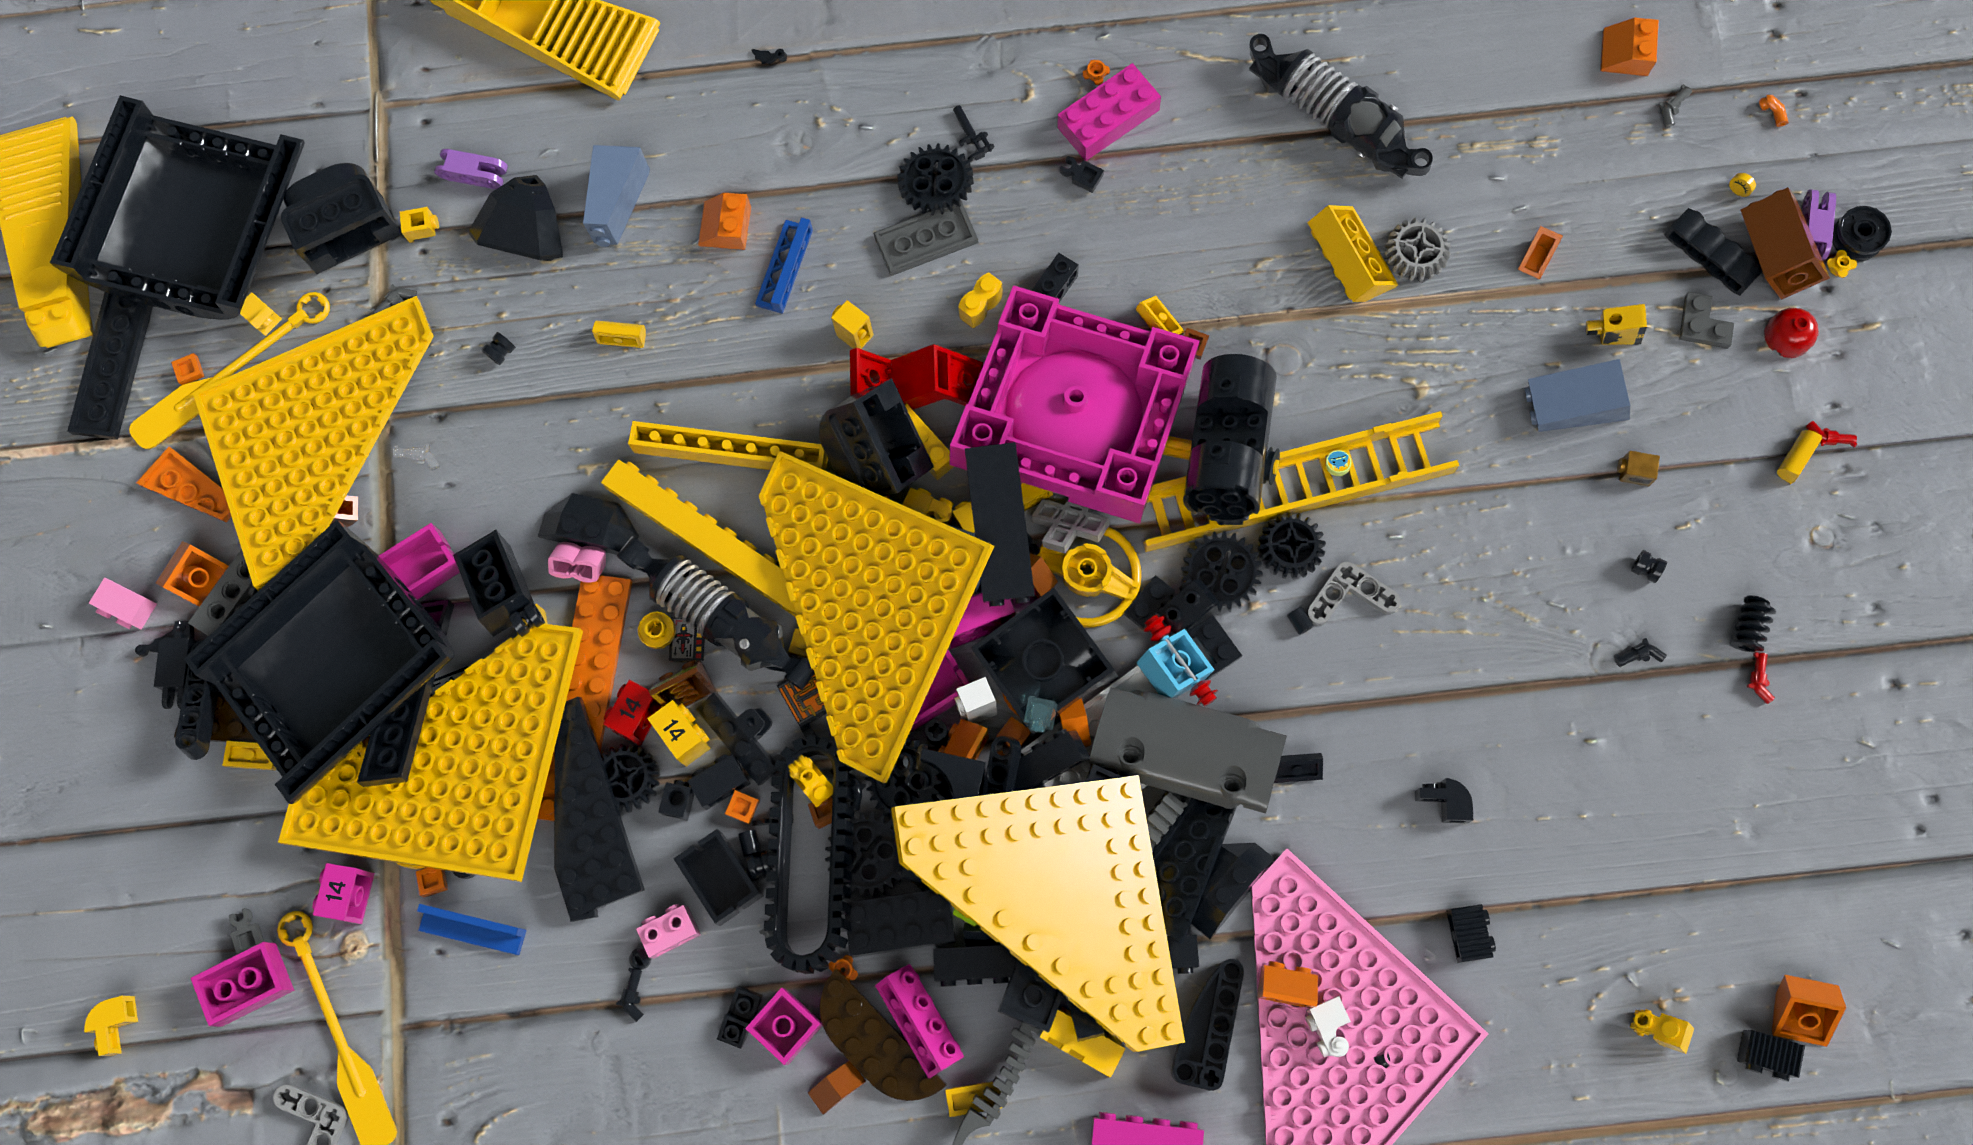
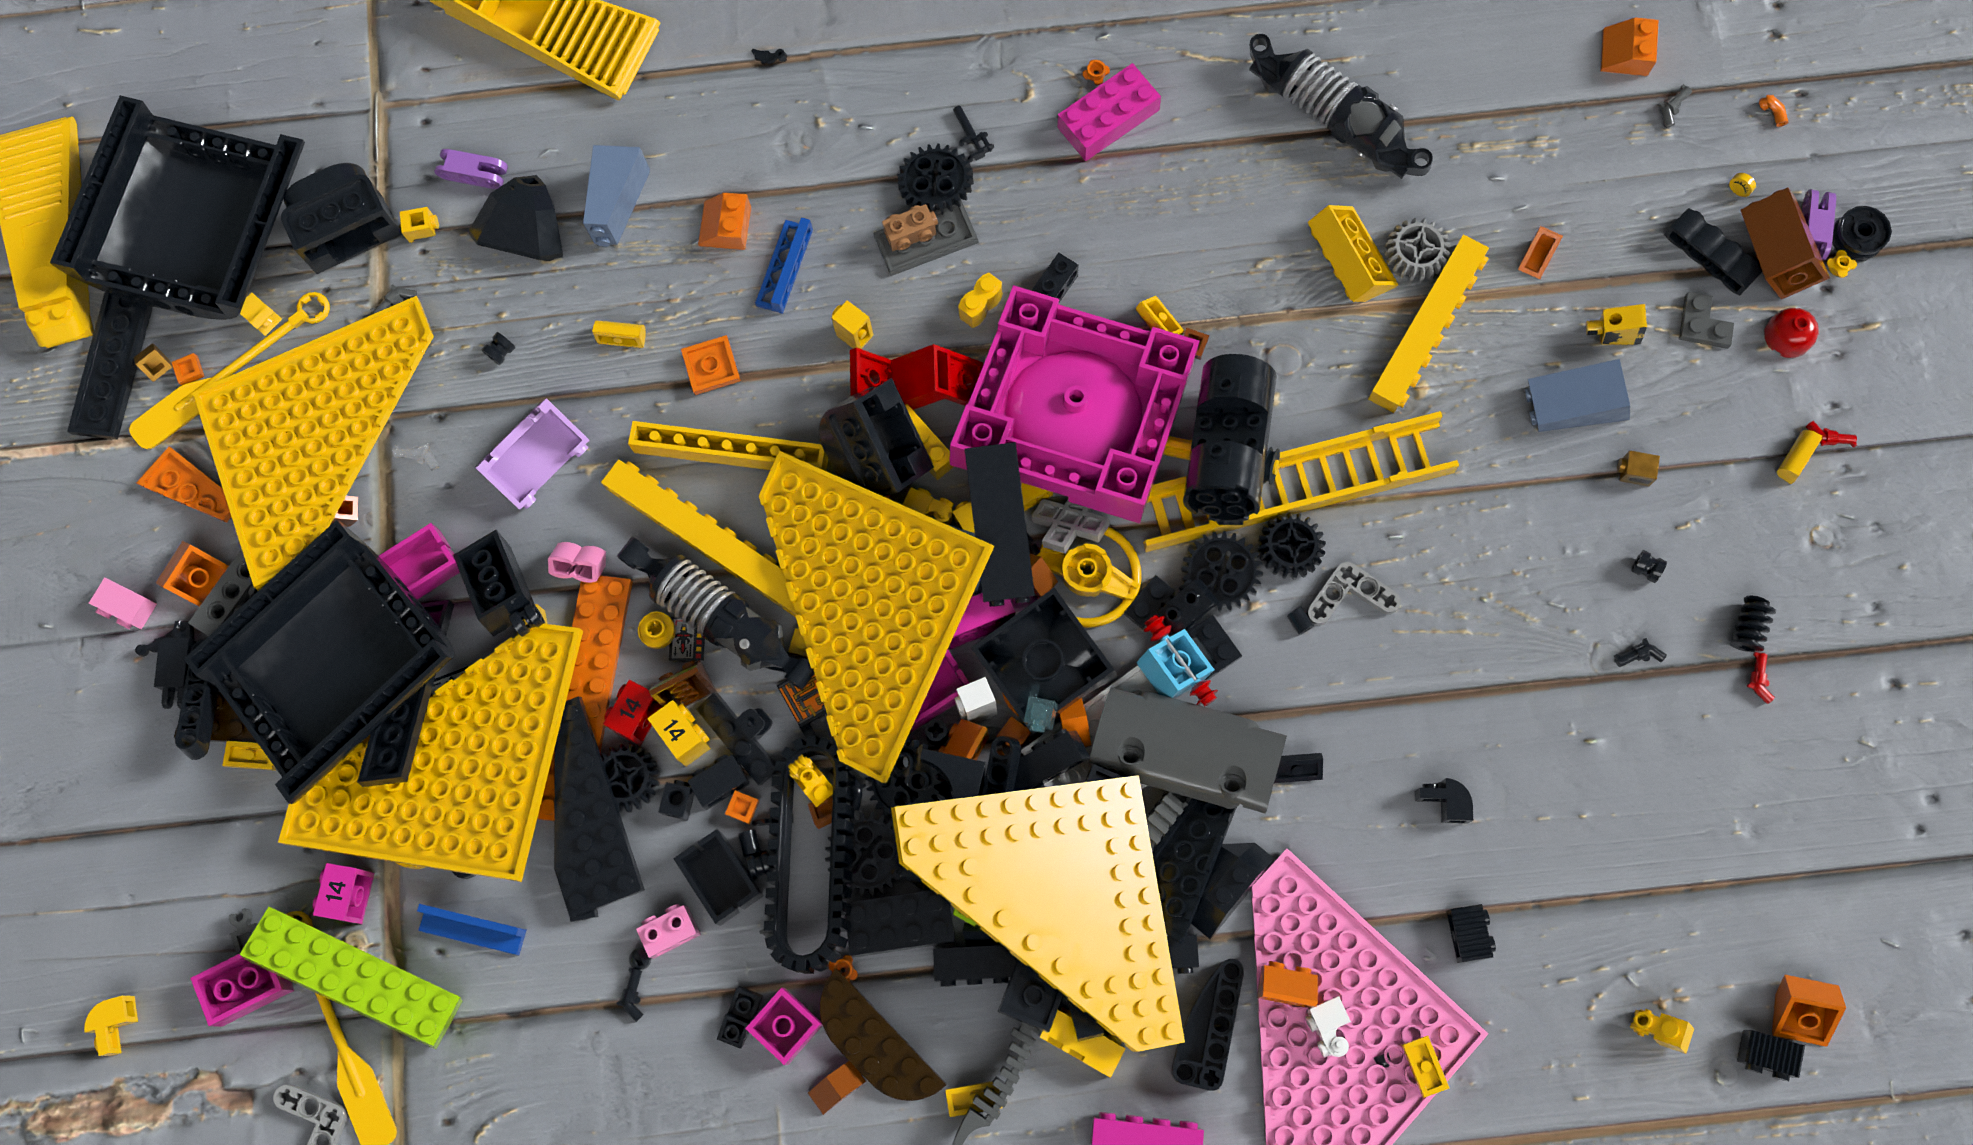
(152, 362): none -> pearl gold brick
(351, 977): none -> lime brick
(431, 881): orange plate -> none
(532, 454): none -> lavender windscreen
(588, 523): black wedge -> none
(710, 365): none -> orange plate
(910, 227): none -> medium nougat brick
(919, 1020): dark pink brick -> none
(1084, 175): black plate -> none
(1338, 463): tile -> none
(1425, 1066): none -> yellow plate
(1428, 324): none -> yellow brick

